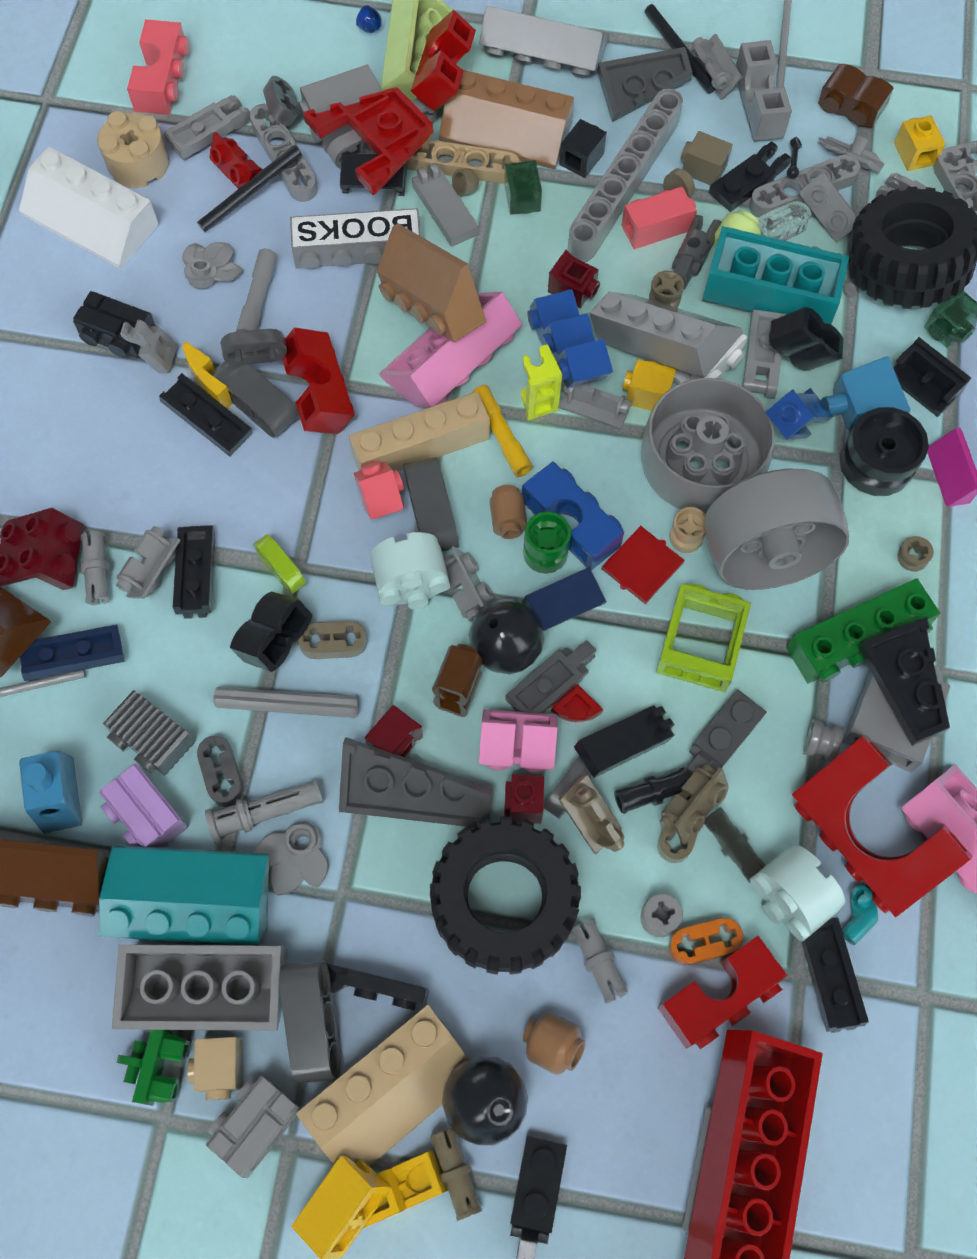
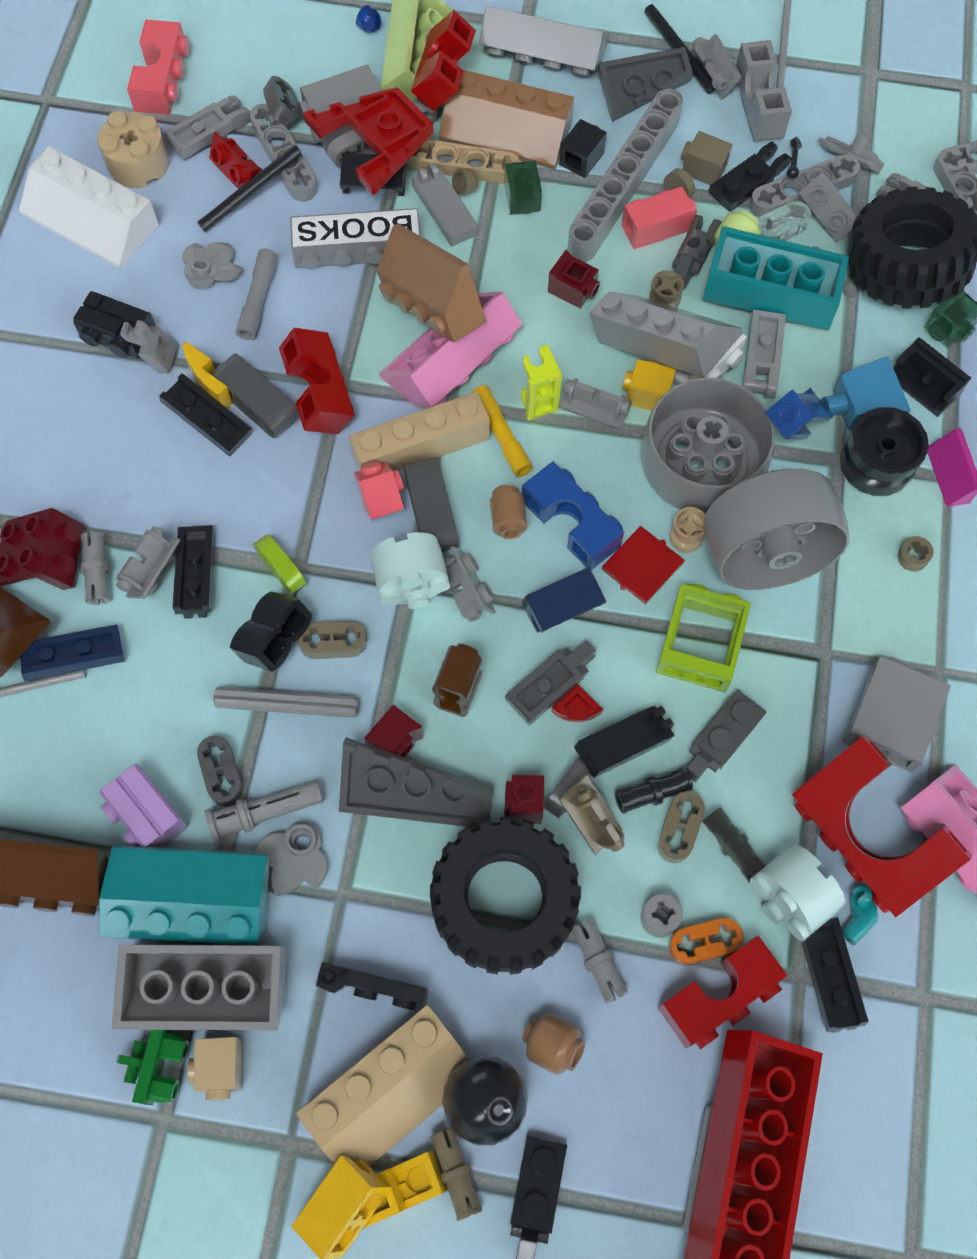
(49, 784): dark azure torso -> none
(148, 733): dark grey brick -> none
(252, 1126): light grey brick -> none
(253, 346): flat silver beam -> none
(310, 1022): dark grey beam -> none
(507, 636): black piece -> none
(518, 739): bright pink piece -> none
(546, 542): green wheel -> none
(569, 338): blue brick -> none
(706, 790): dark tan hinge -> none
(806, 339): black brick -> none
(823, 740): light grey wheel -> none
(835, 642): green brick -> none
(855, 95): reddish brown brick -> none
(908, 679): black wing -> none
(919, 142): yellow brick -> none

